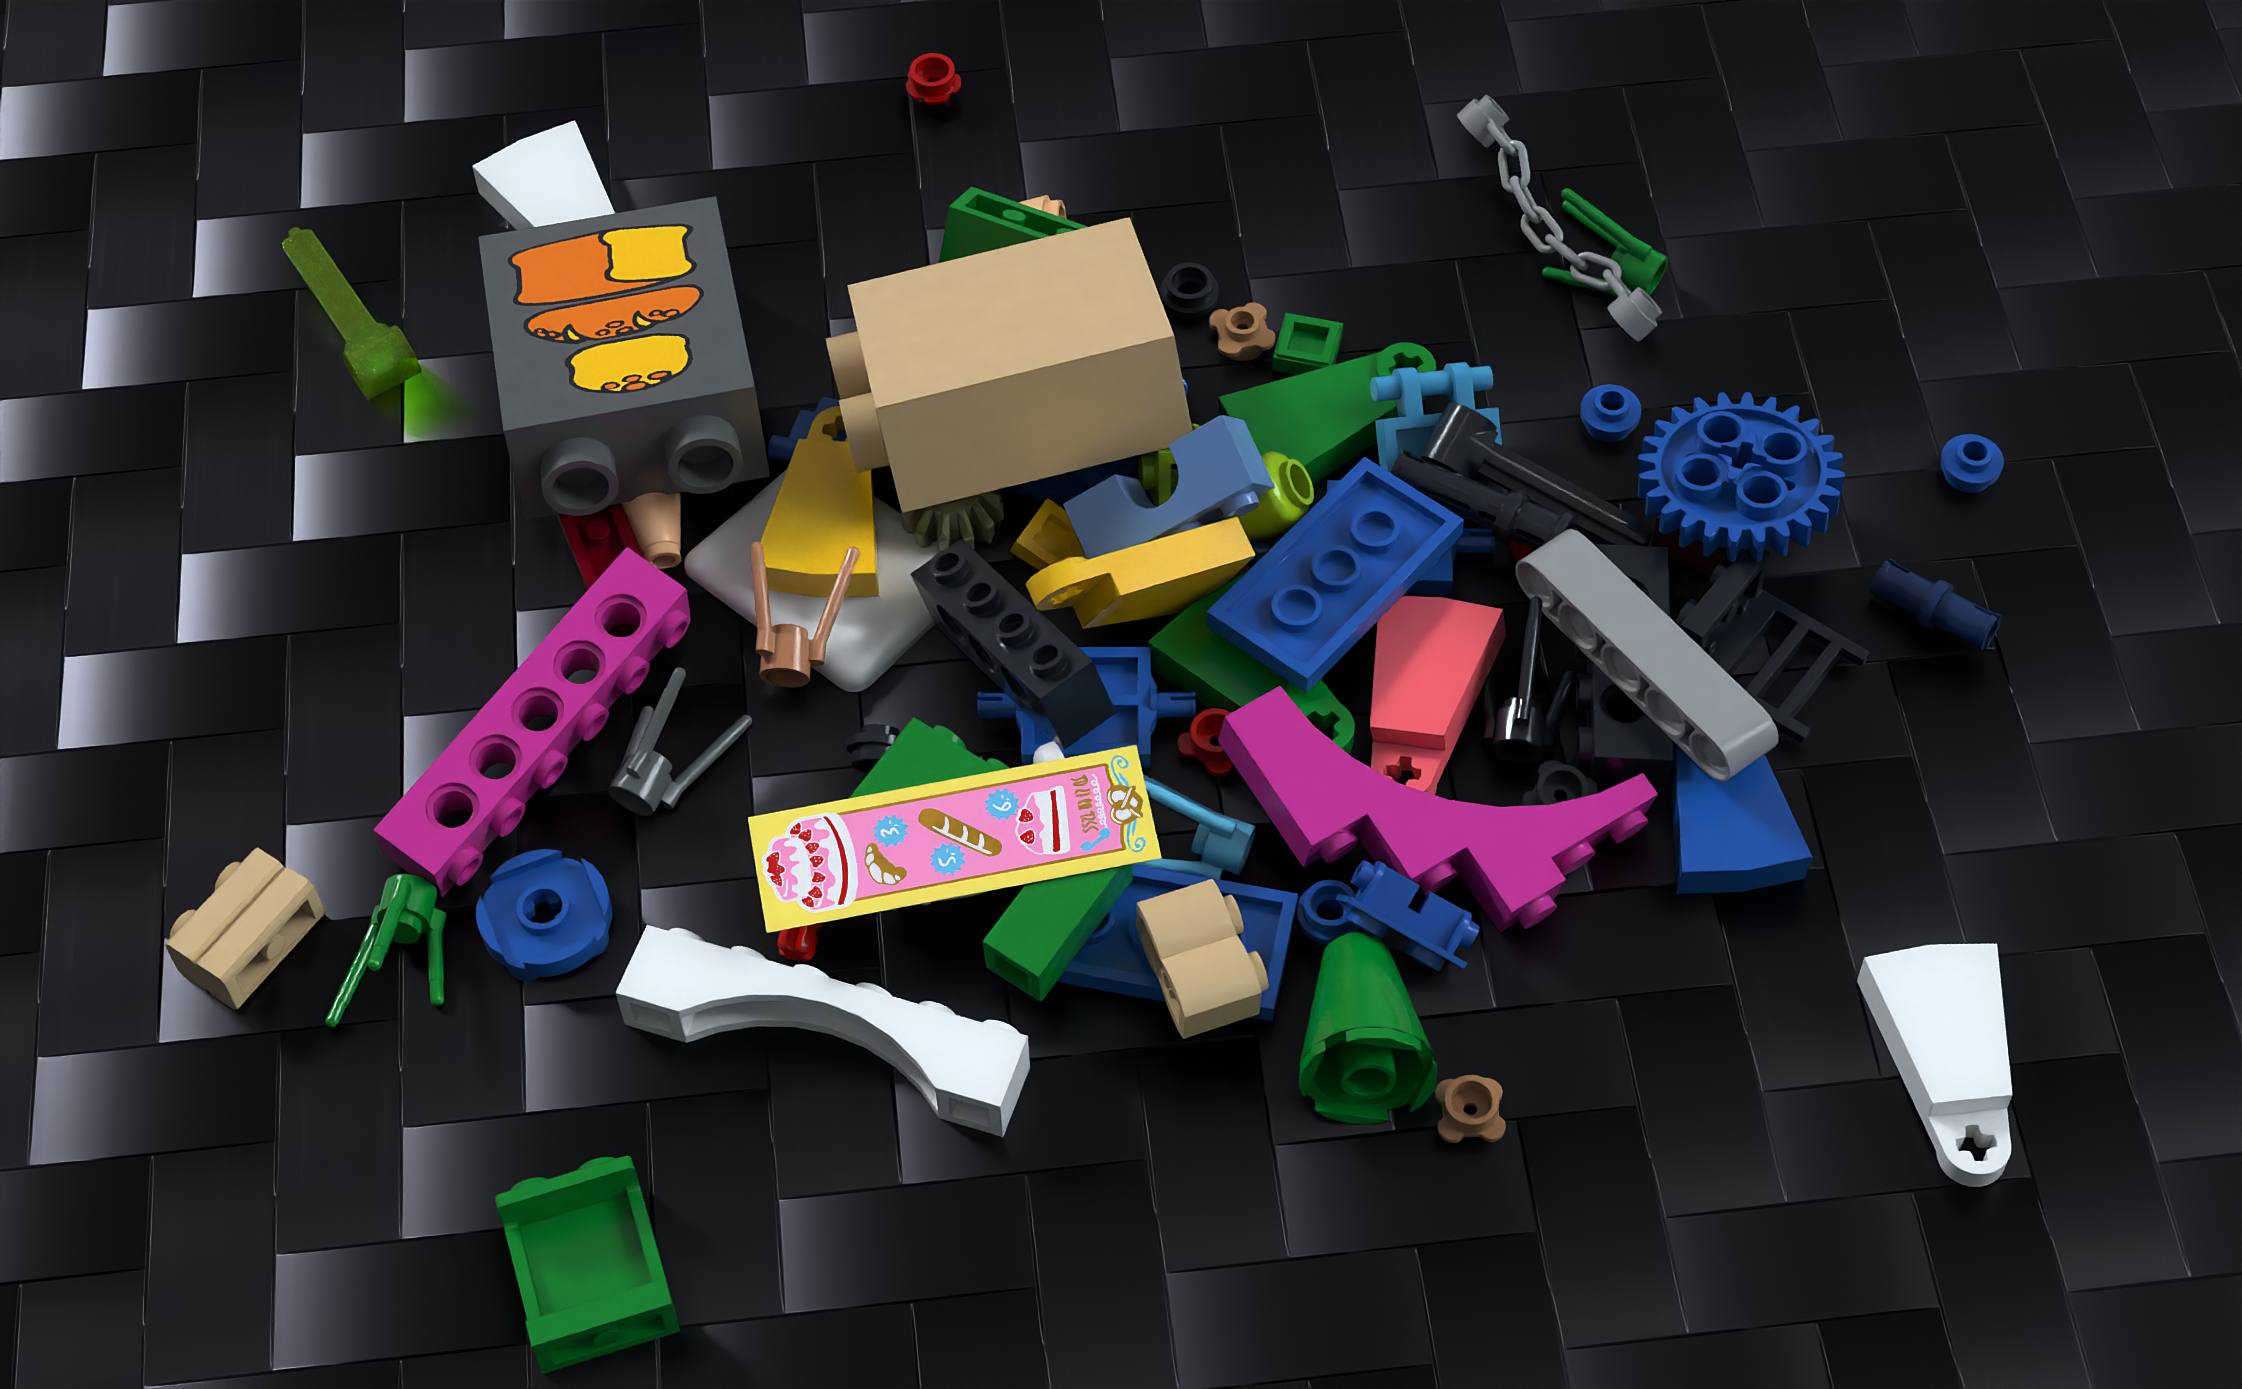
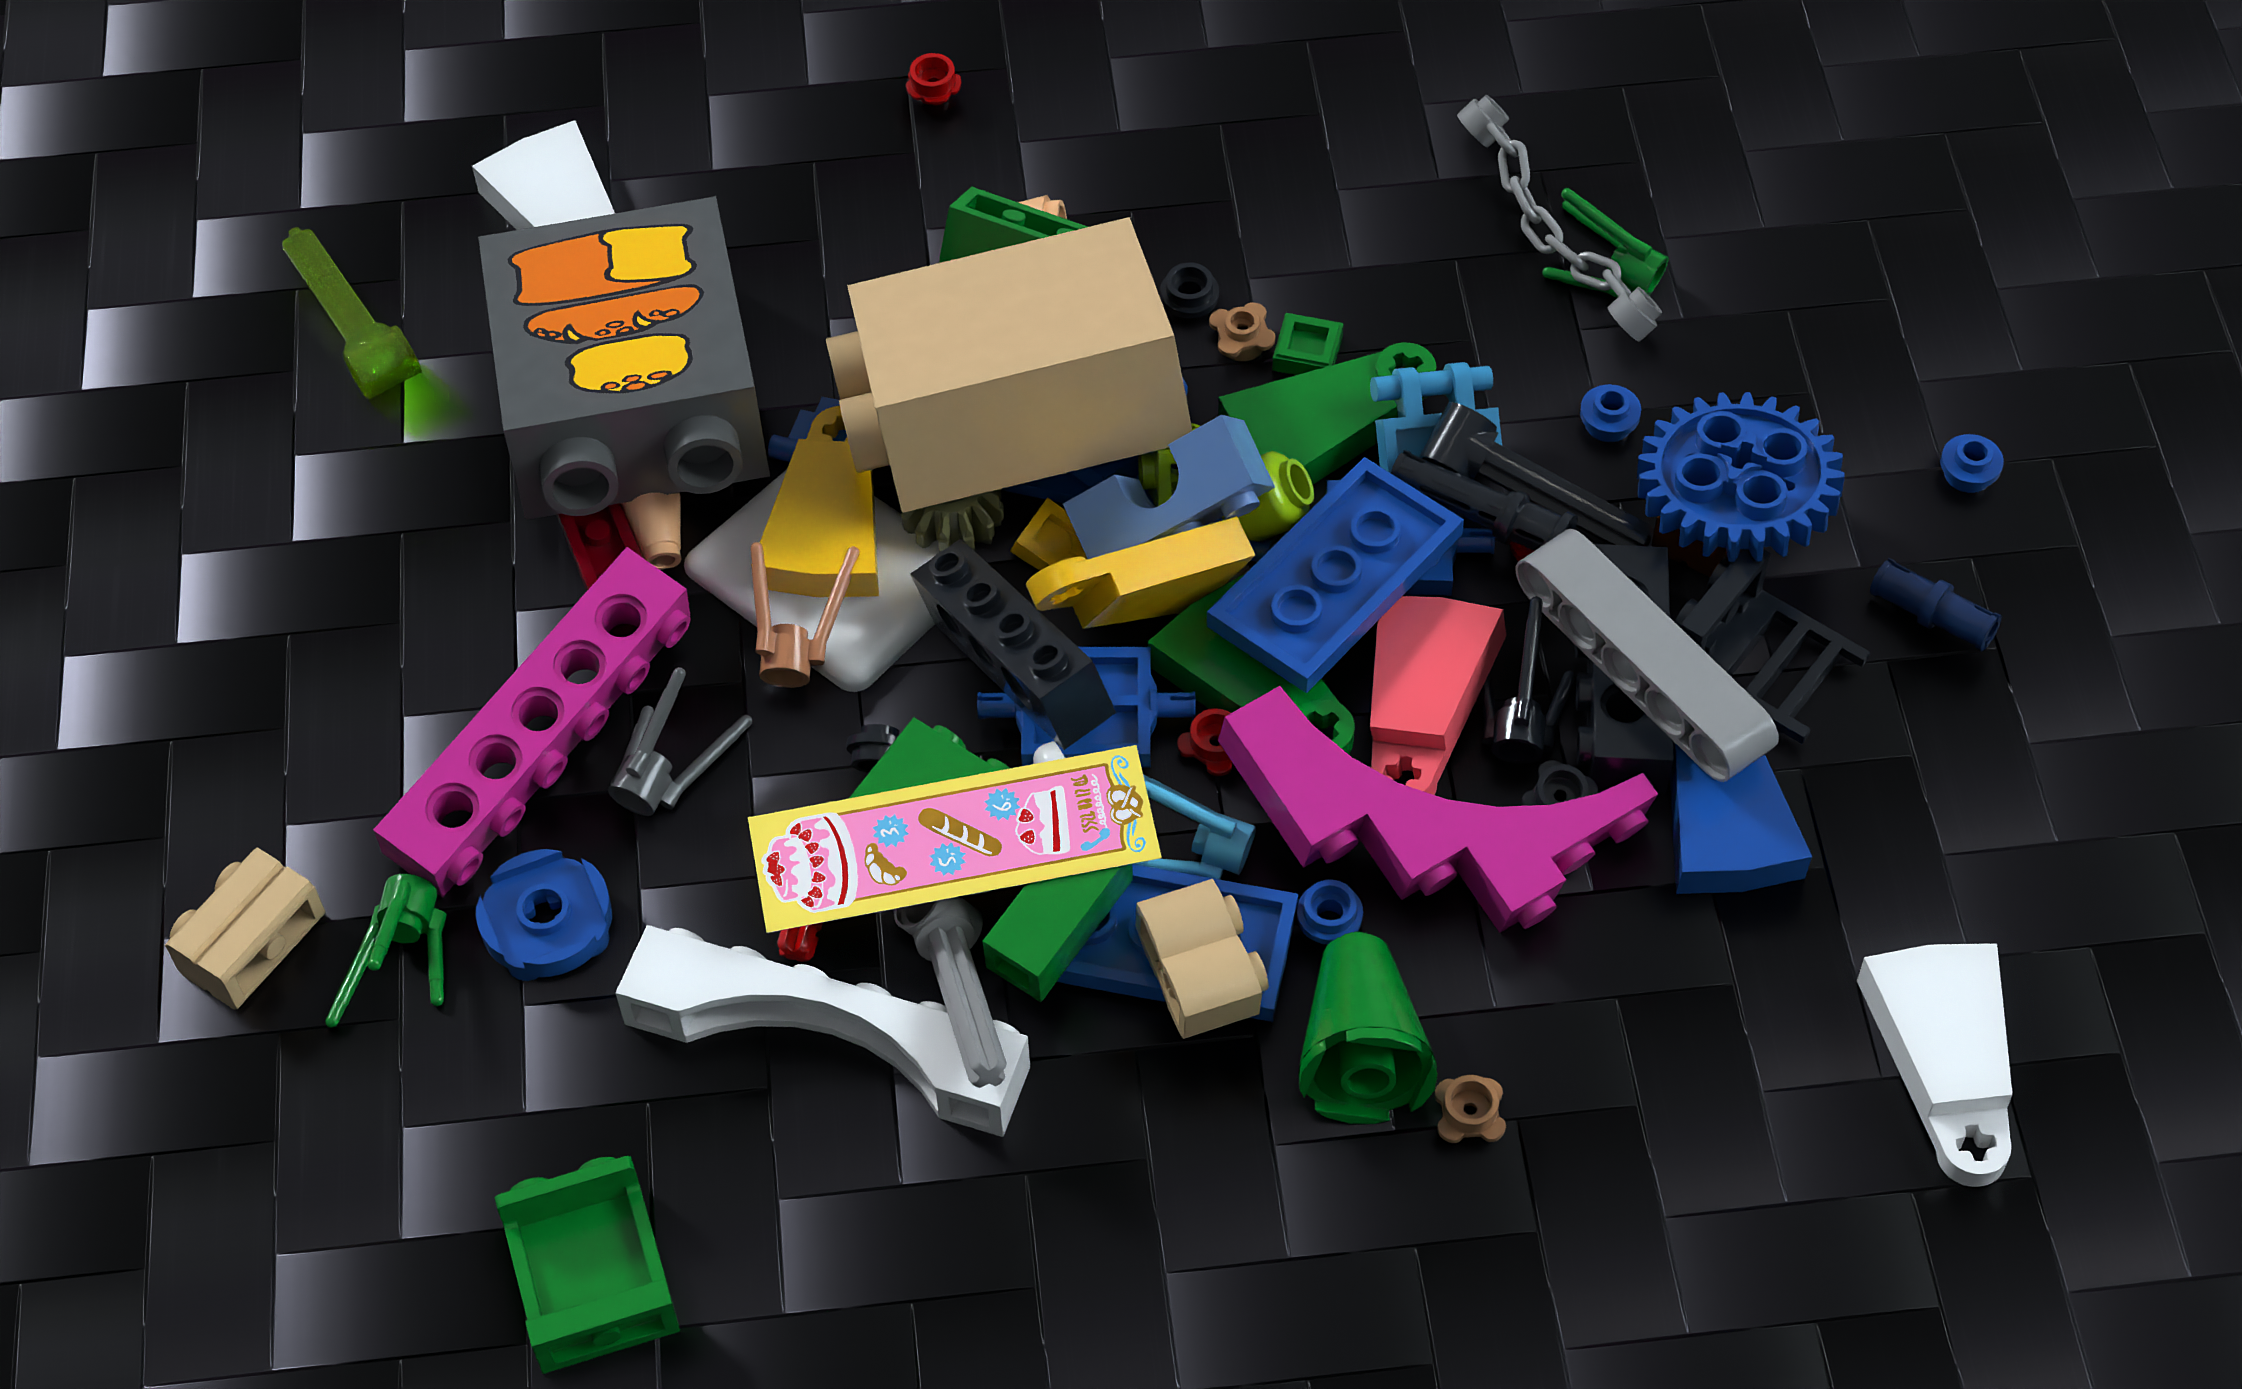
(944, 935): none -> light grey axle
(1431, 931): blue hinge -> none

